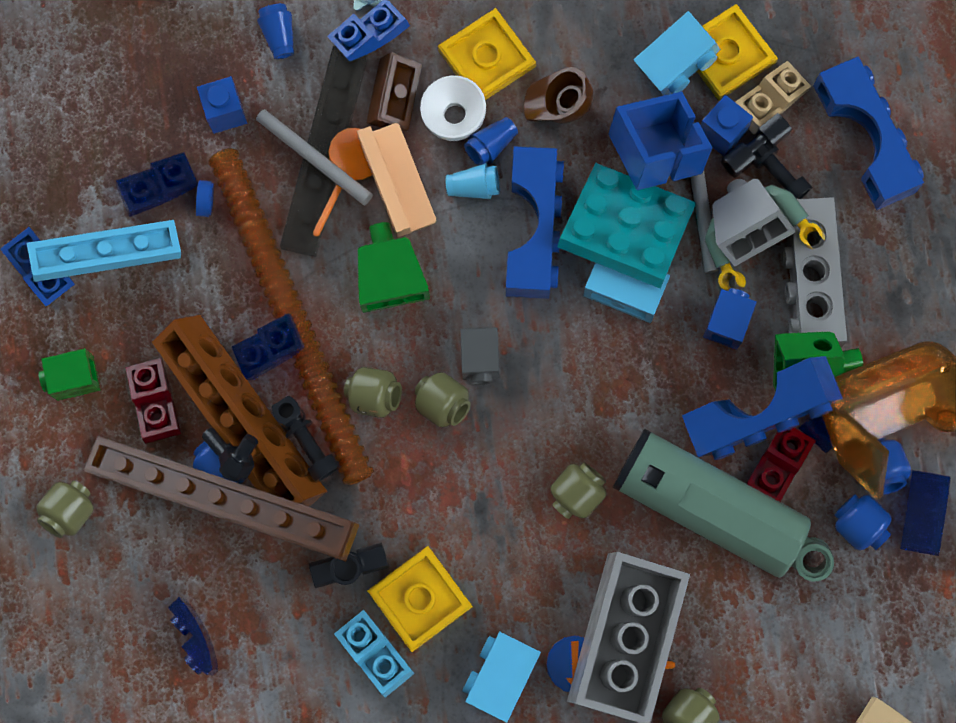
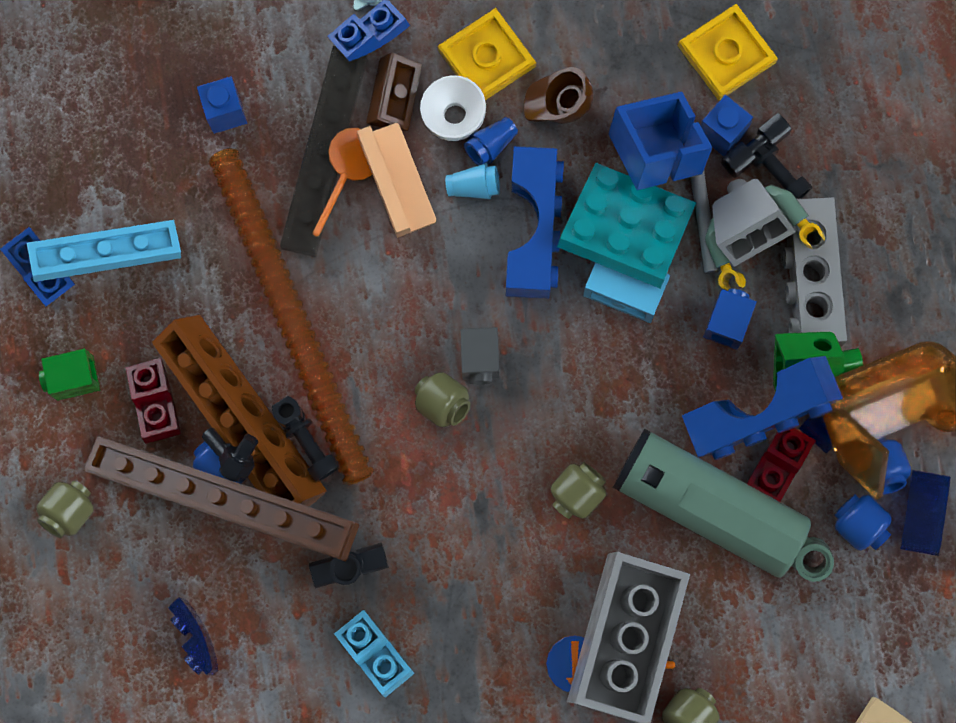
(157, 185): clear blue slope -> none
(204, 198): blue tile -> none
(269, 347): clear blue slope -> none
(277, 29): blue cone -> none
(314, 157): light grey bar -> none
(373, 392): olive head -> none
(389, 271): green torso -> none
(420, 599): yellow tile -> none
(501, 676): medium azure brick -> none
(678, 55): medium azure brick -> none
(773, 95): tan slope -> none
(850, 93): blue arch -> none

